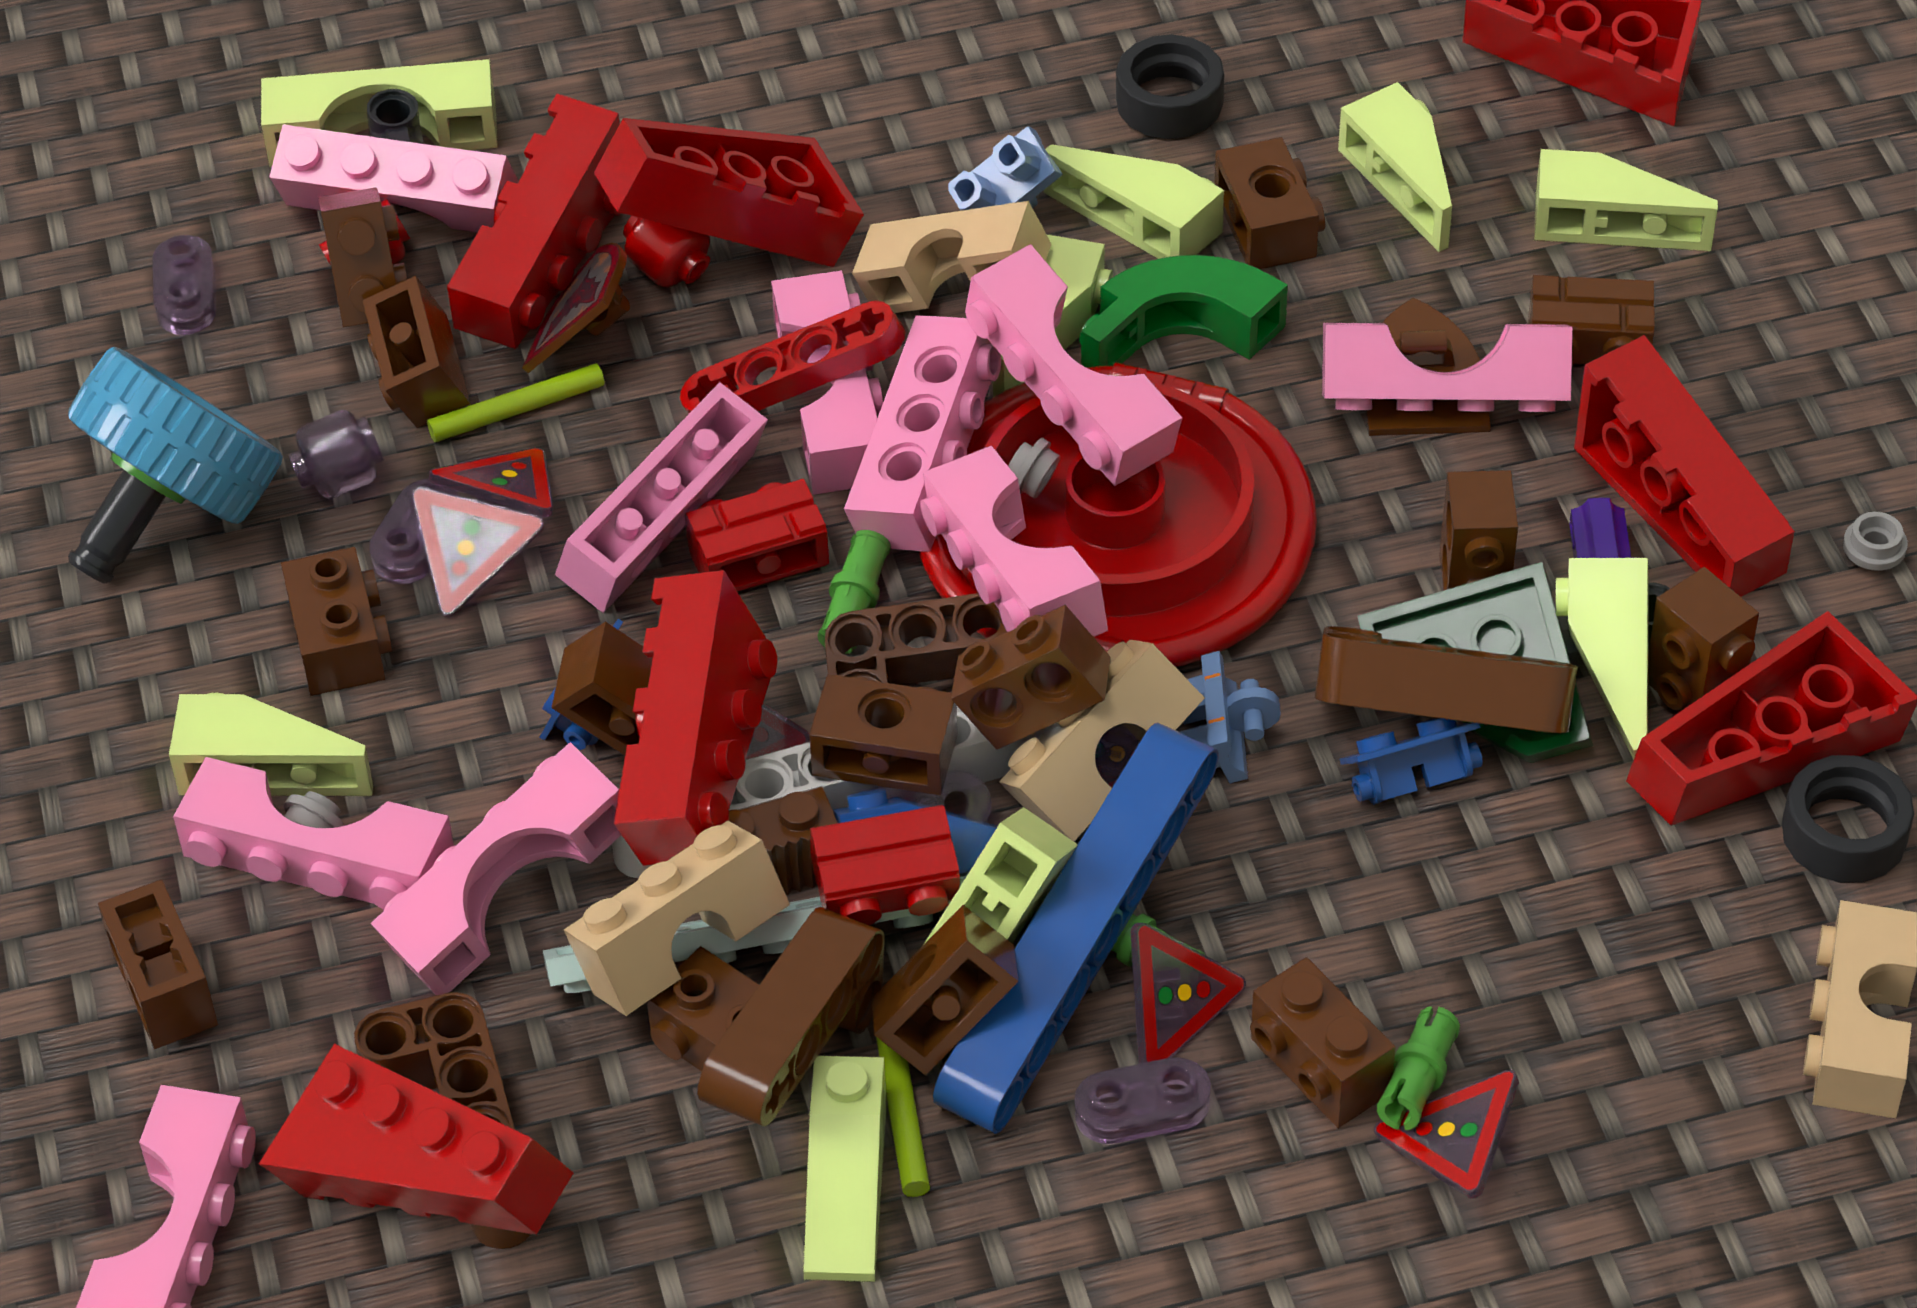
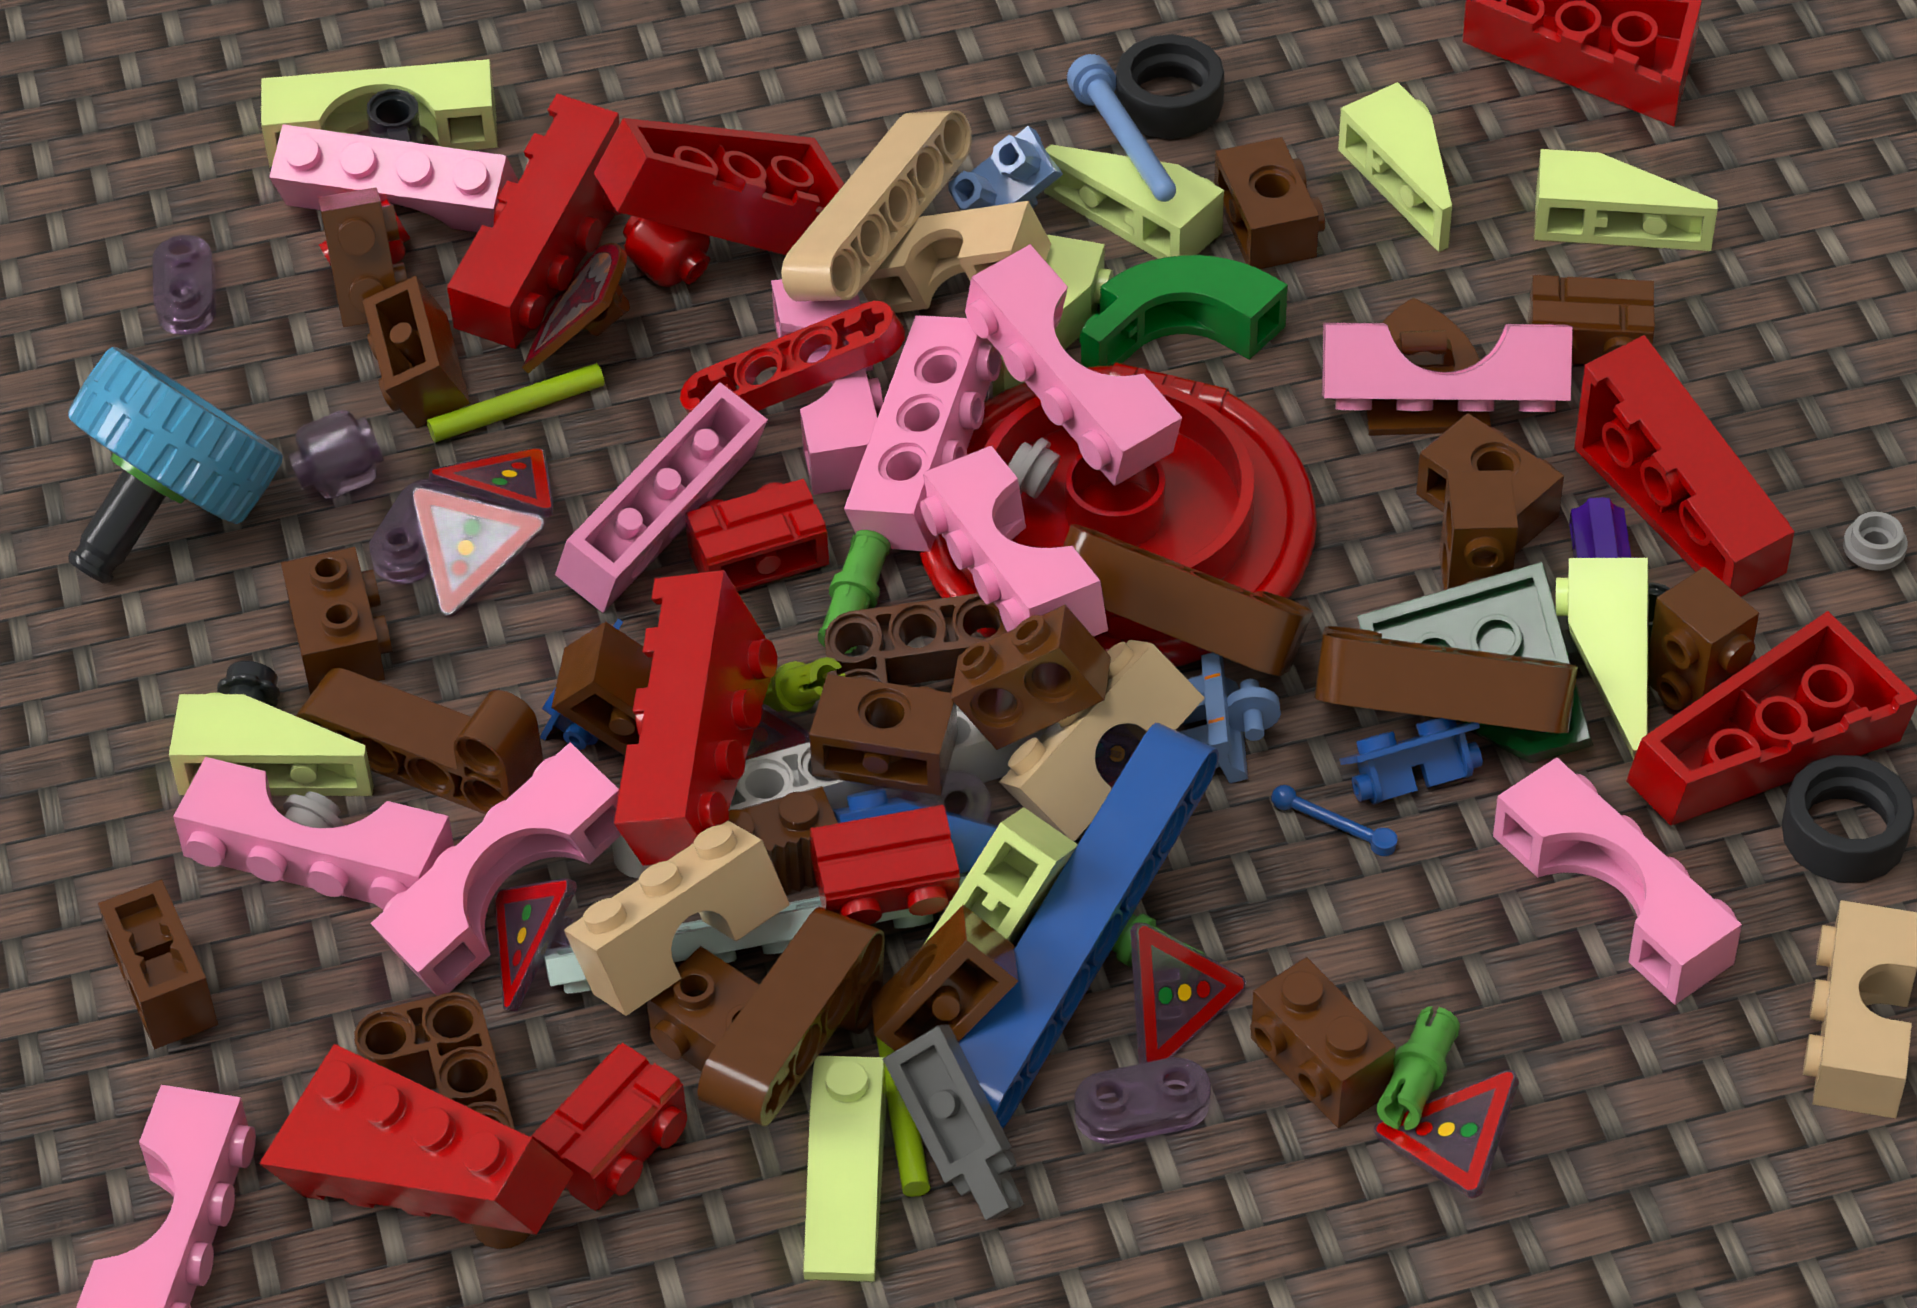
(251, 680): none -> black plate
(431, 746): none -> reddish brown beam
(527, 924): none -> piece
(614, 1125): none -> red brick
(798, 684): none -> lime axle
(876, 206): none -> tan beam
(956, 1120): none -> dark grey hinge
(1094, 84): none -> medium blue piece
(1193, 606): none -> reddish brown beam
(1382, 840): none -> blue hinge
(1477, 447): none -> reddish brown brick
(1563, 826): none -> bright pink arch

